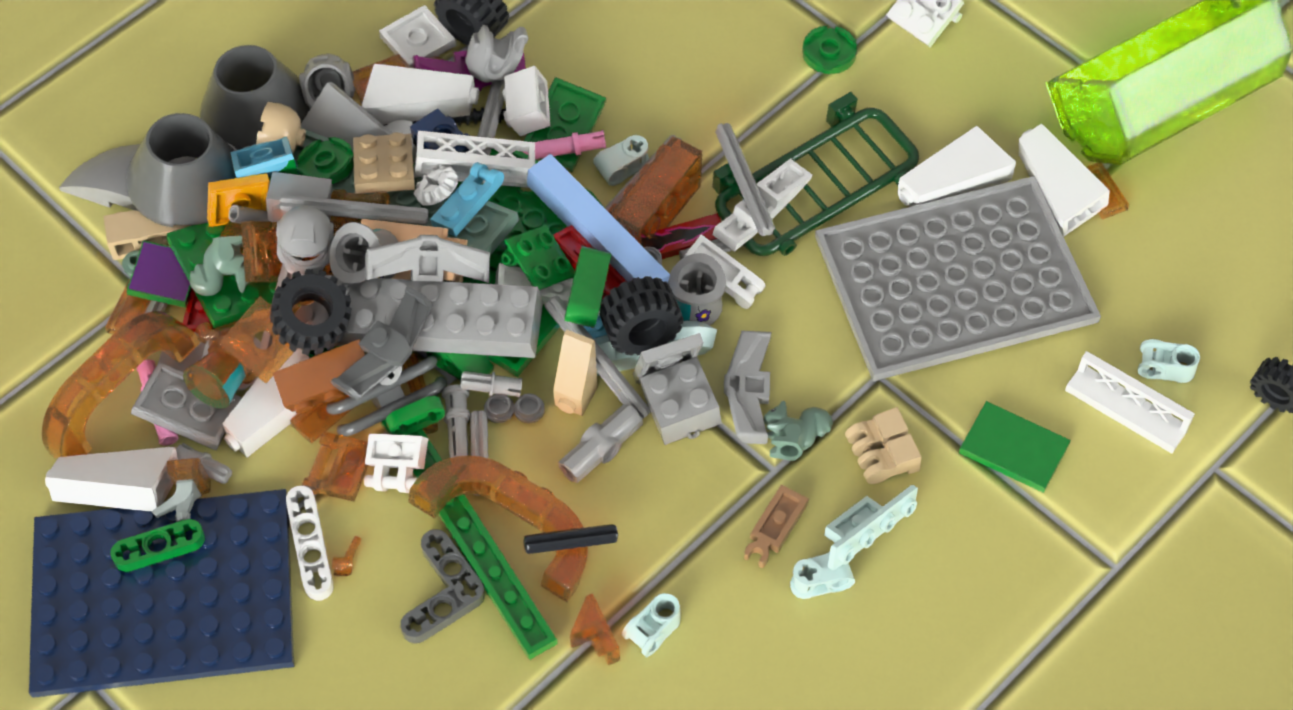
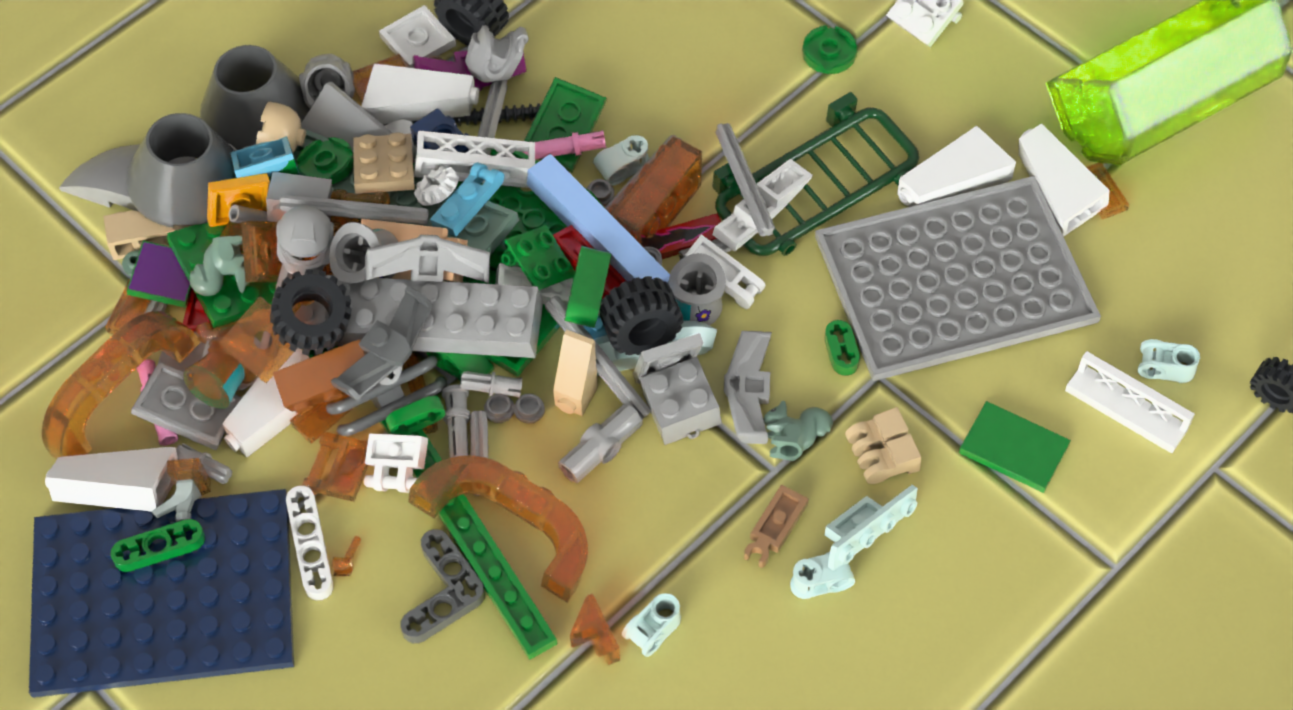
(526, 101): white brick -> none
(570, 538): black axle -> none
(602, 190): none -> flat silver plate
(836, 349): none -> green beam

